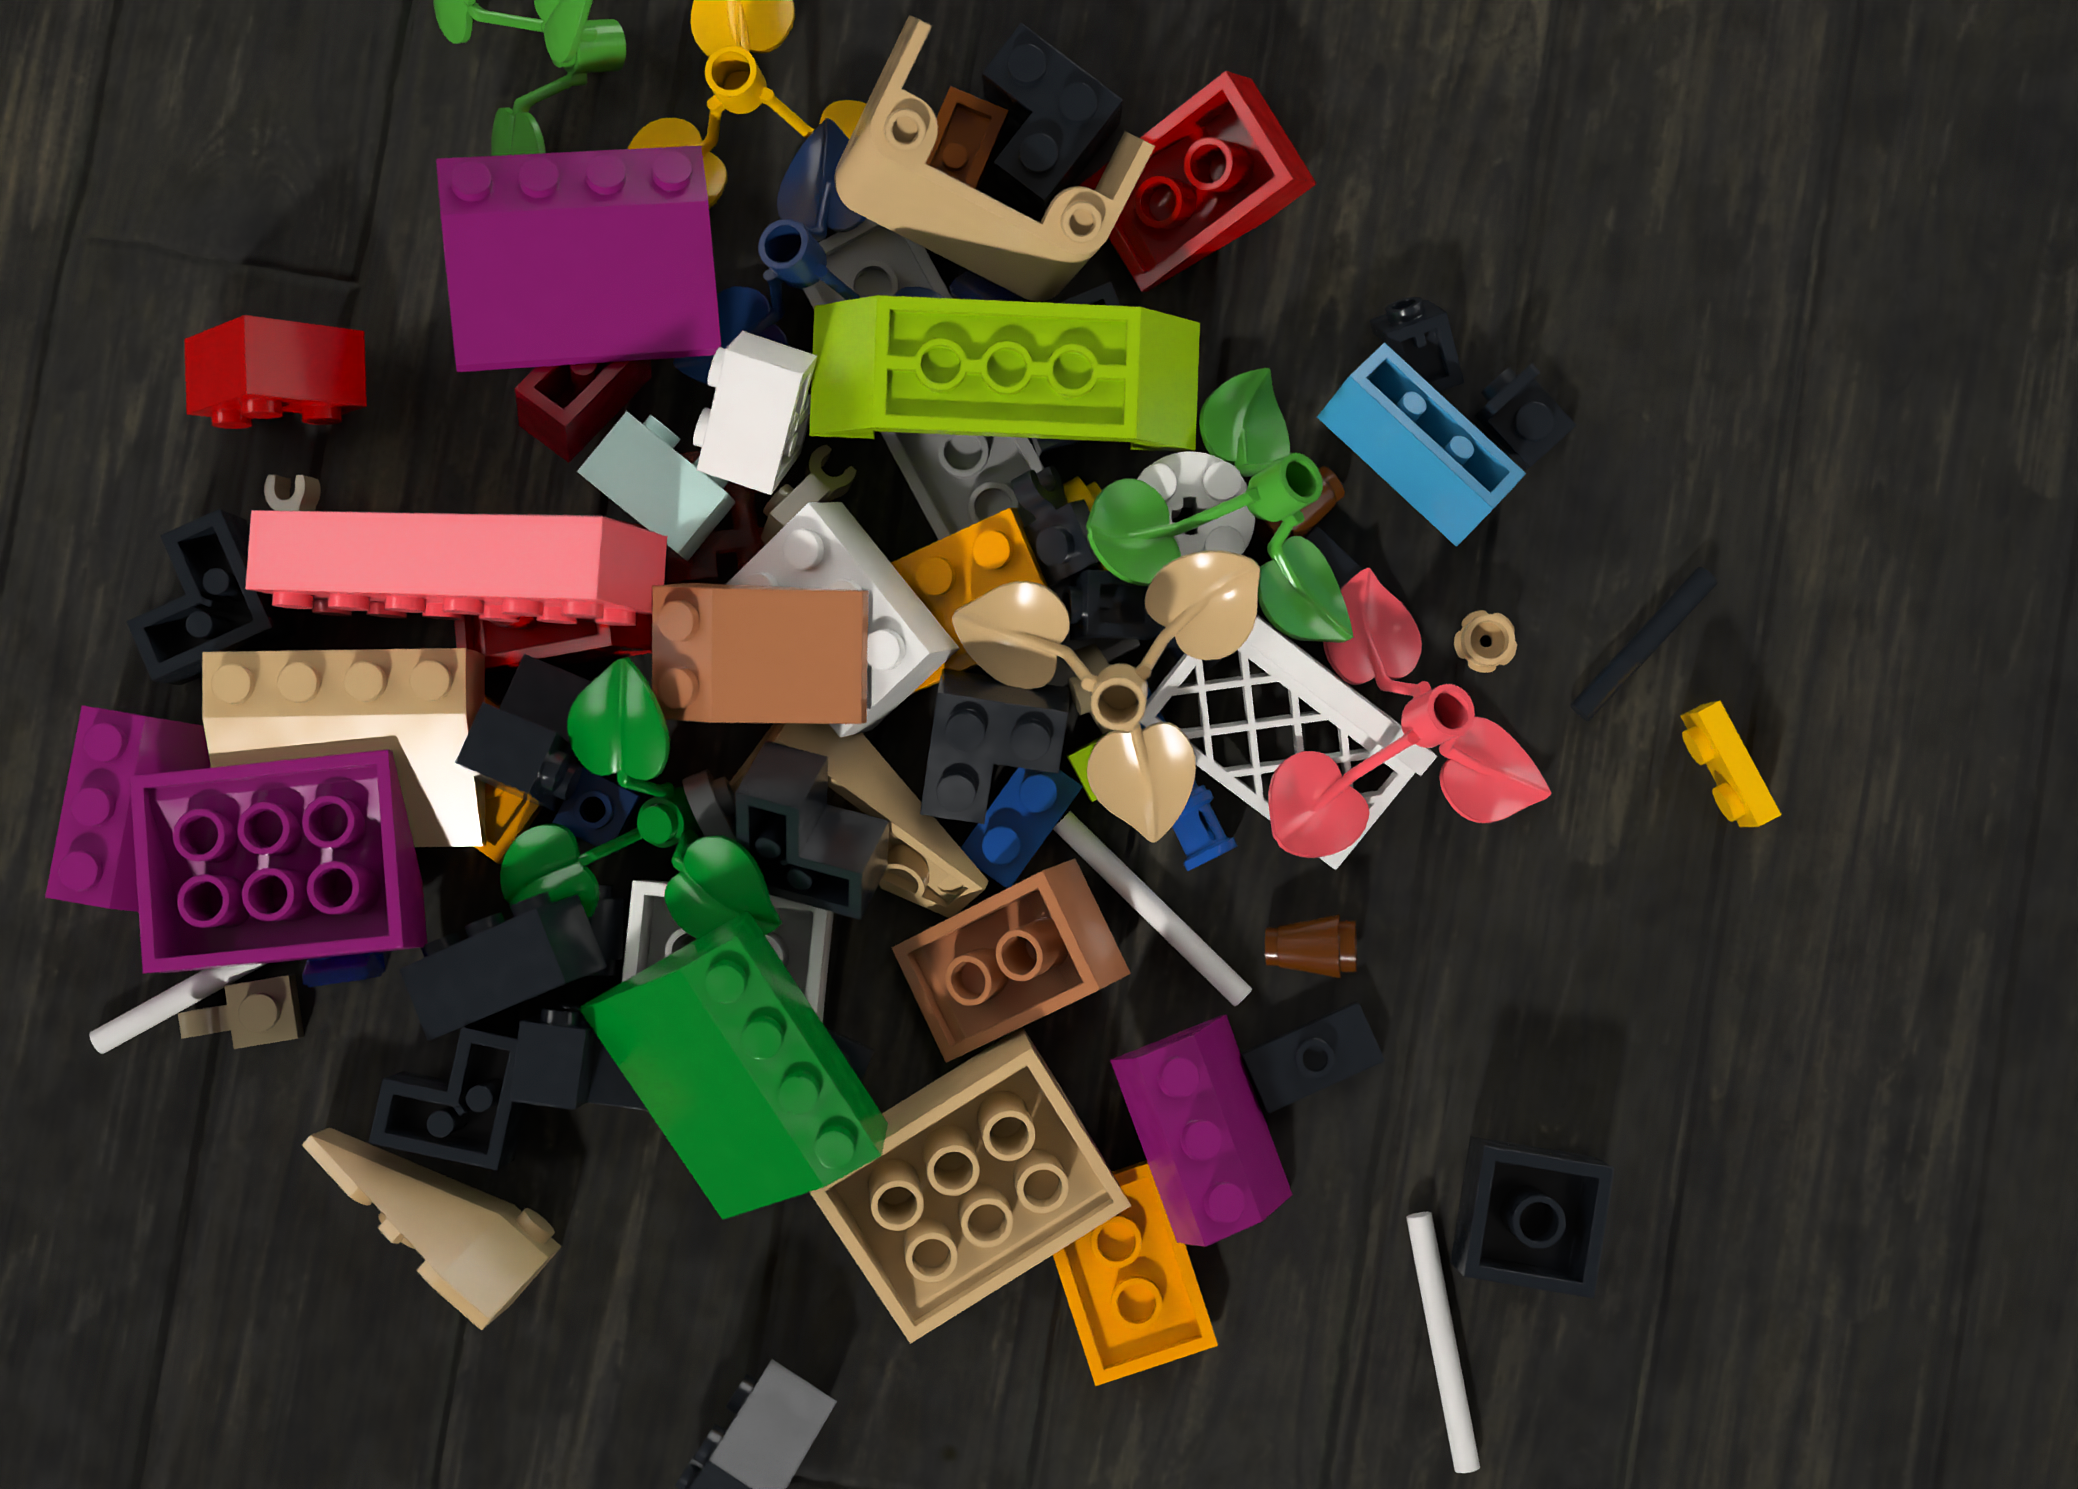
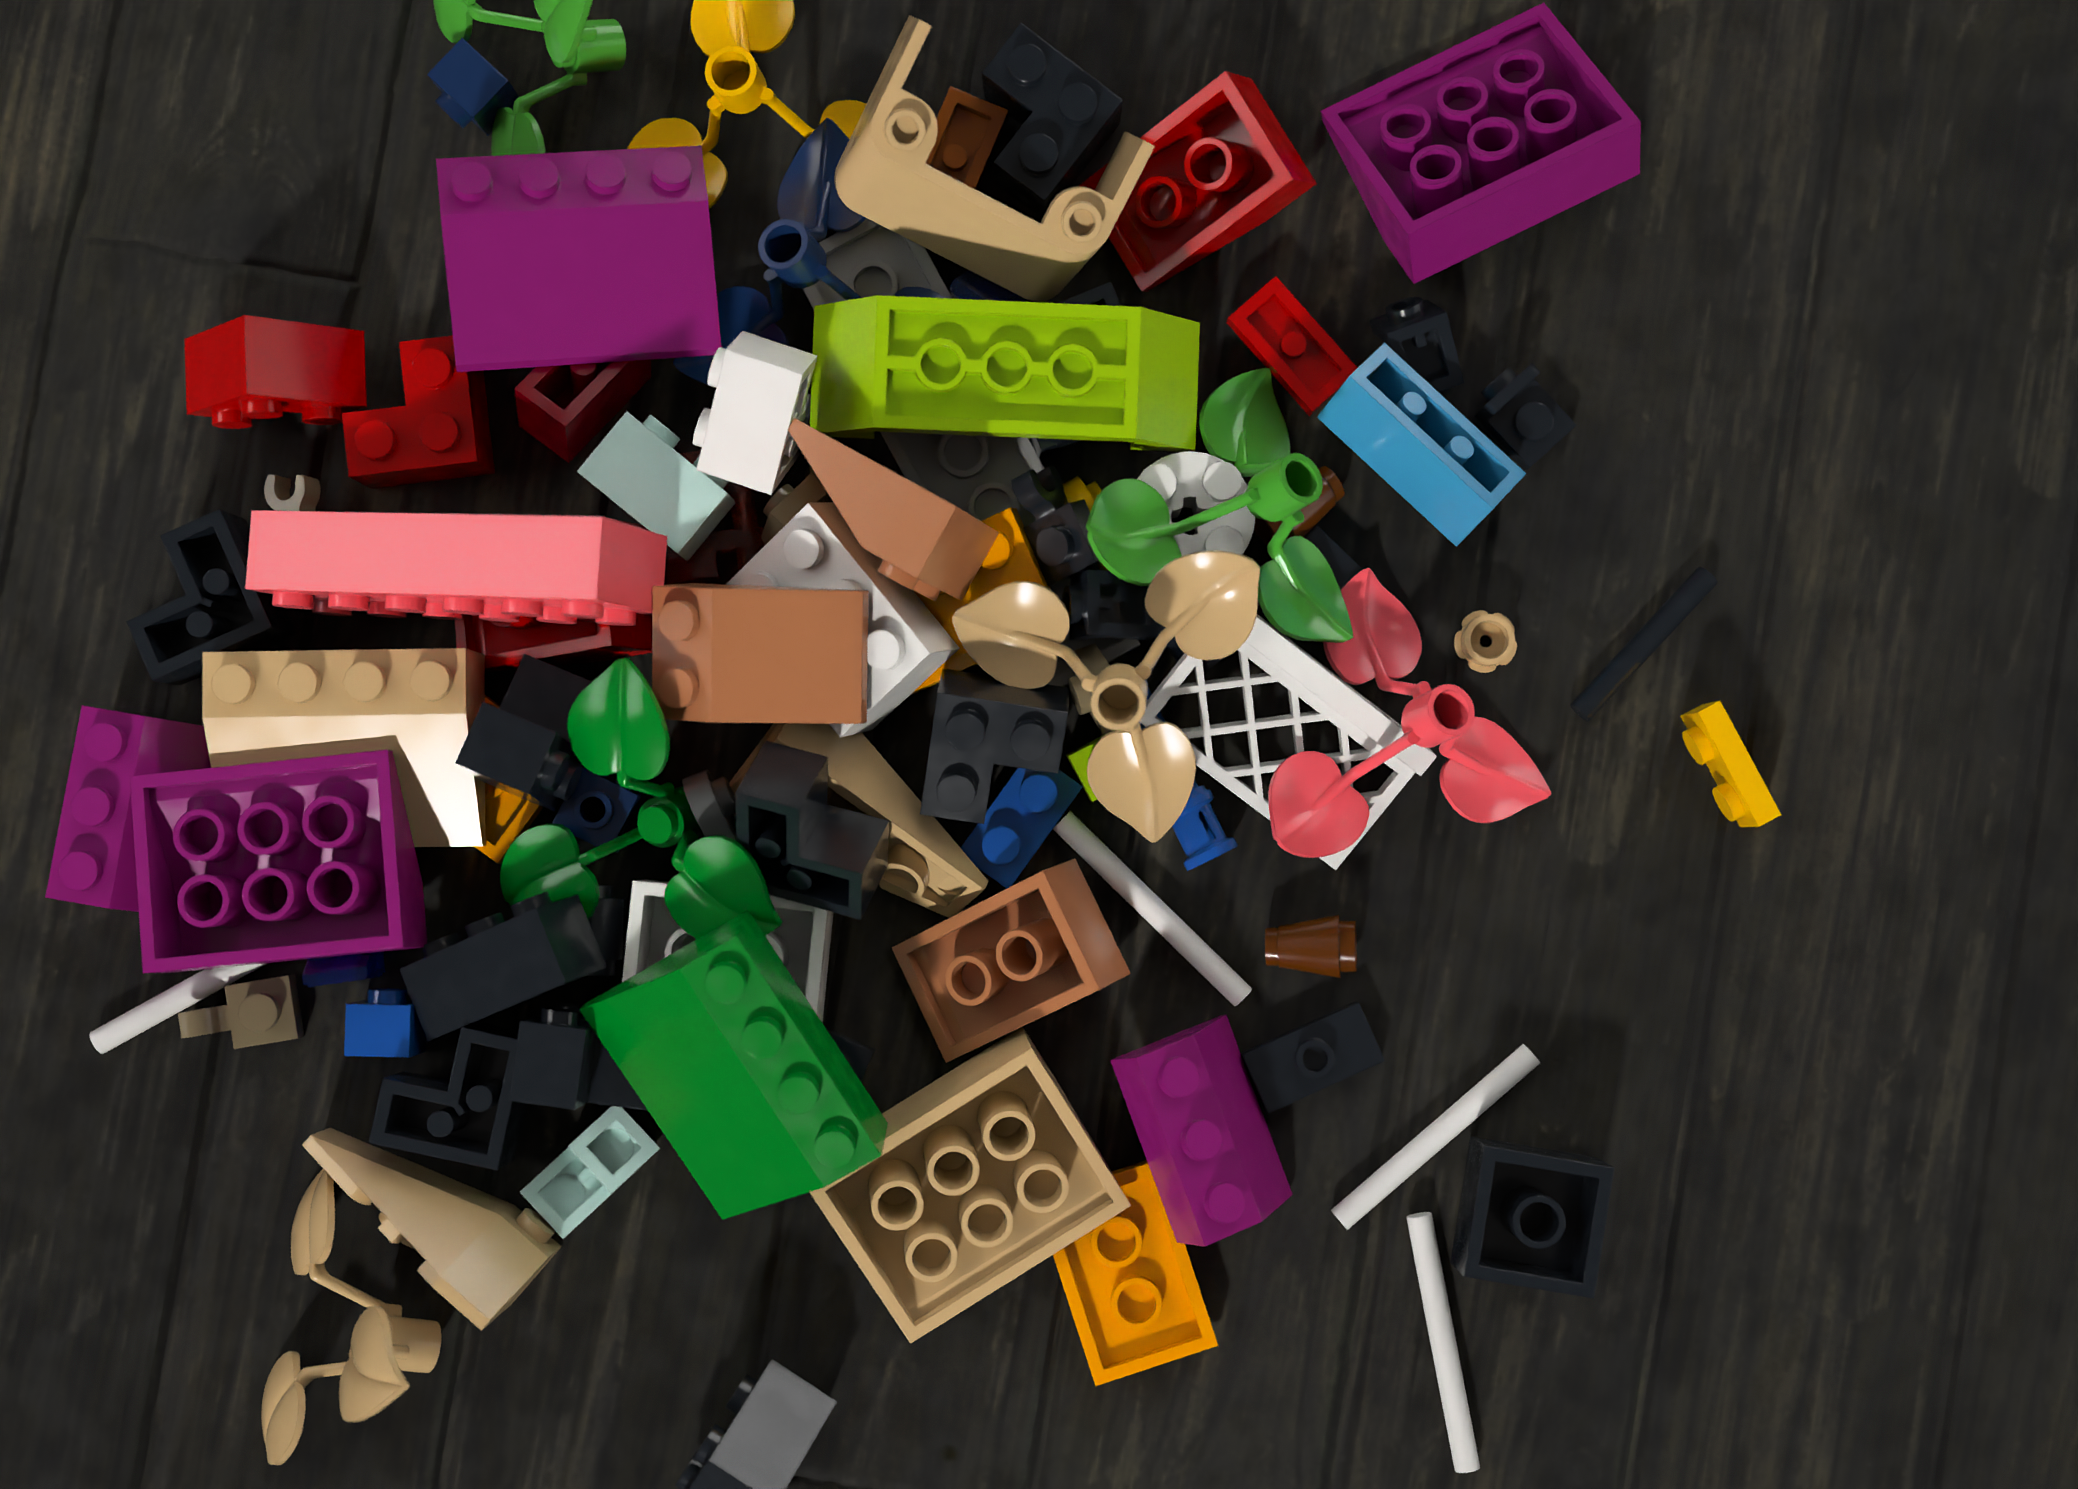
(380, 1343): none -> tan plant
(383, 1026): none -> blue plate
(435, 435): none -> red brick
(471, 87): none -> dark blue plate
(589, 1170): none -> light aqua slope
(916, 533): none -> nougat slope
(1292, 345): none -> red plate
(1435, 1136): none -> white bar
(1484, 141): none -> magenta slope

